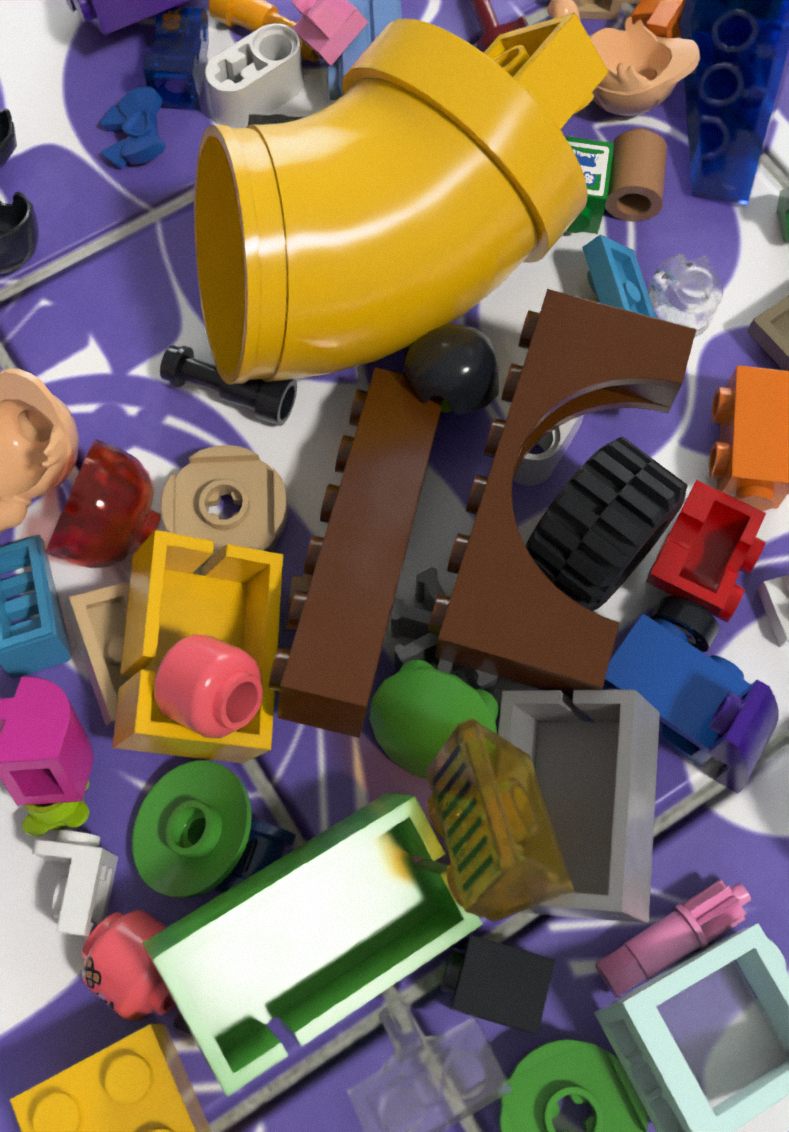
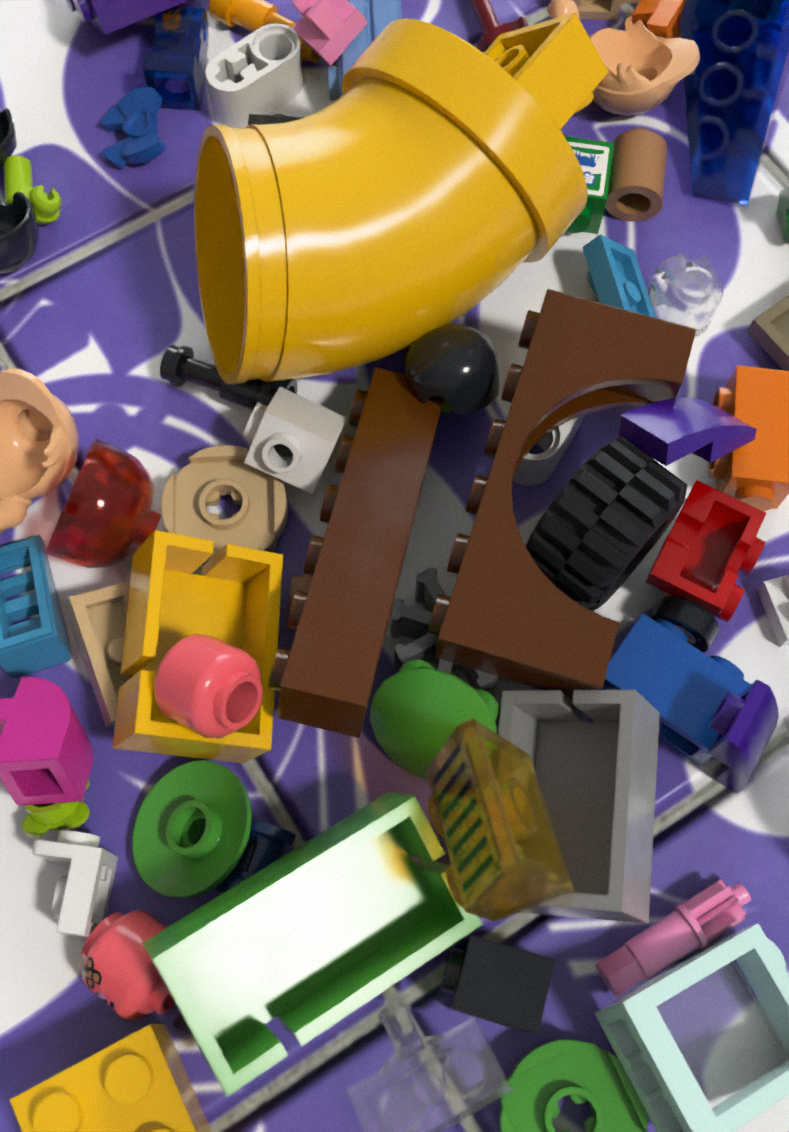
(19, 178): none -> lime arm
(292, 438): none -> white brick
(684, 426): none -> dark purple slope

